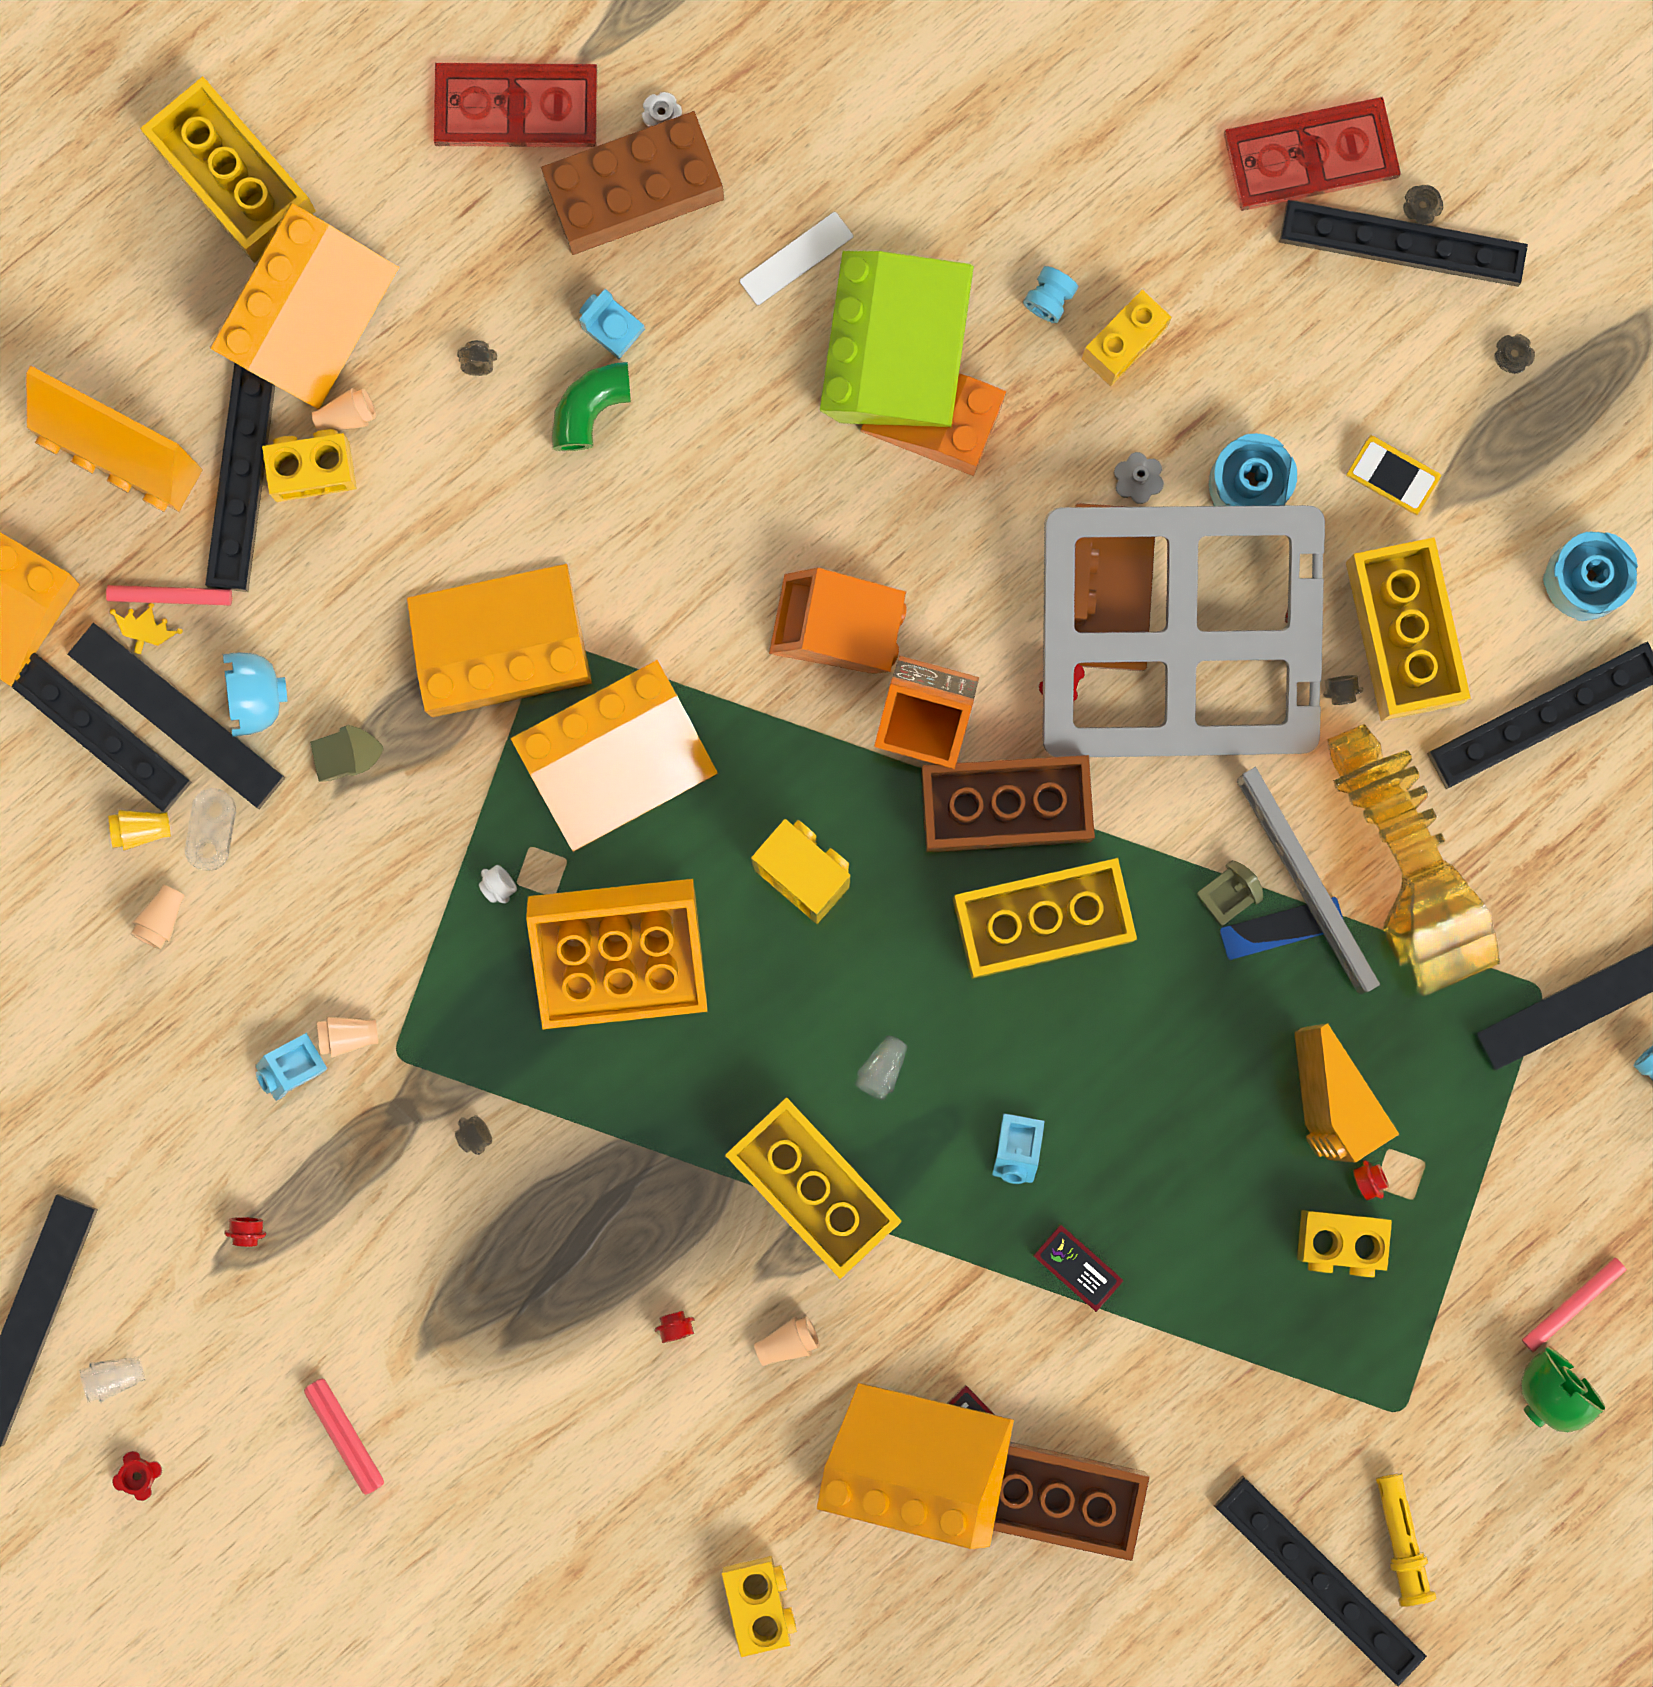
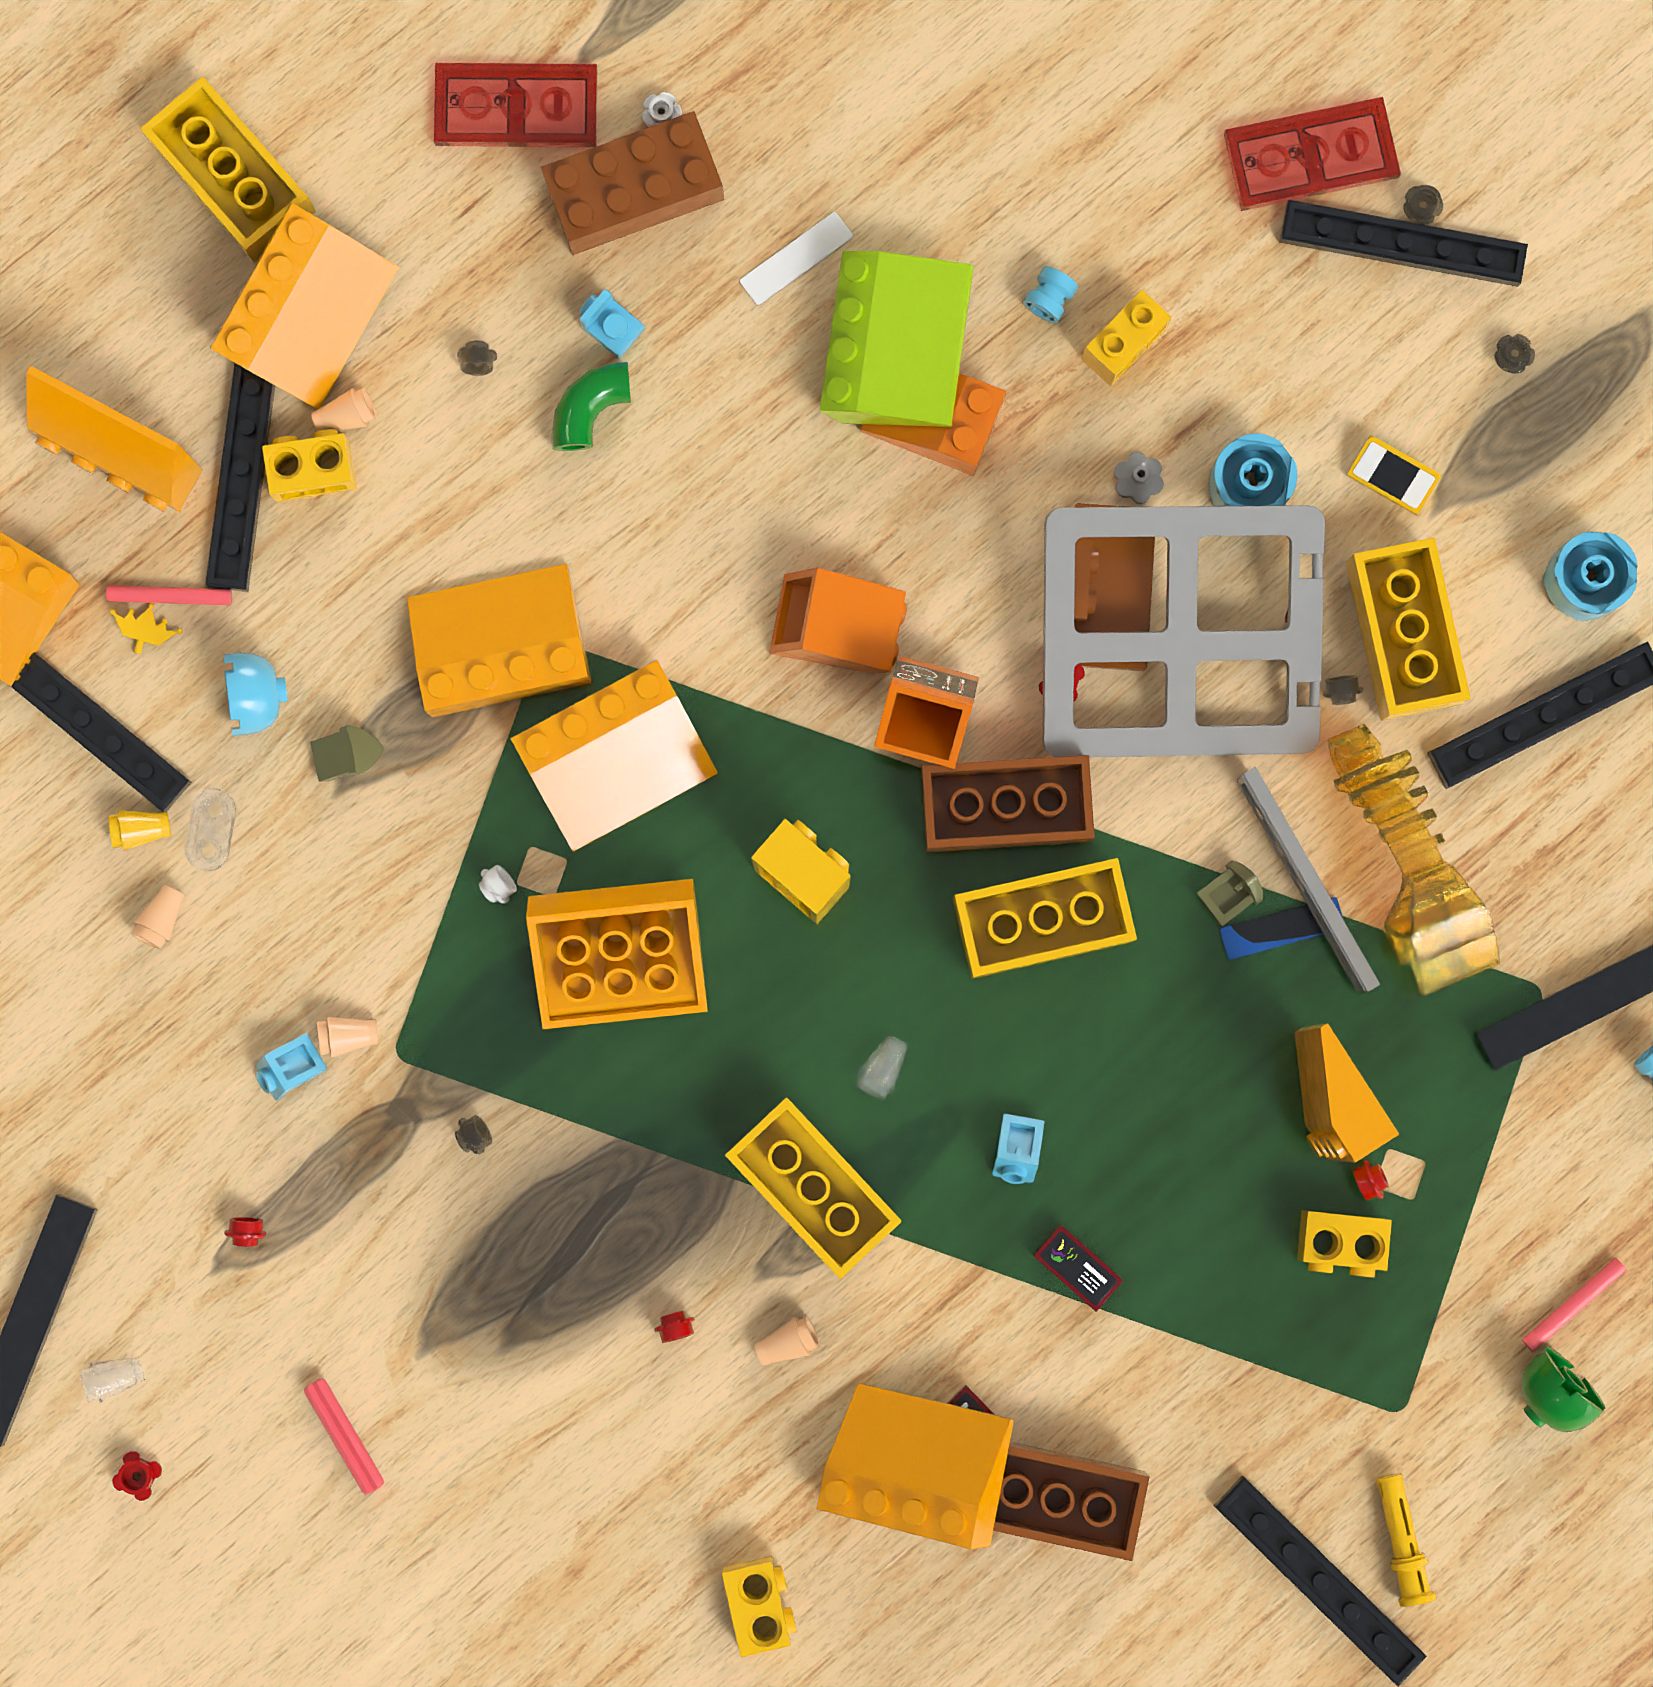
(176, 716): black tile -> none

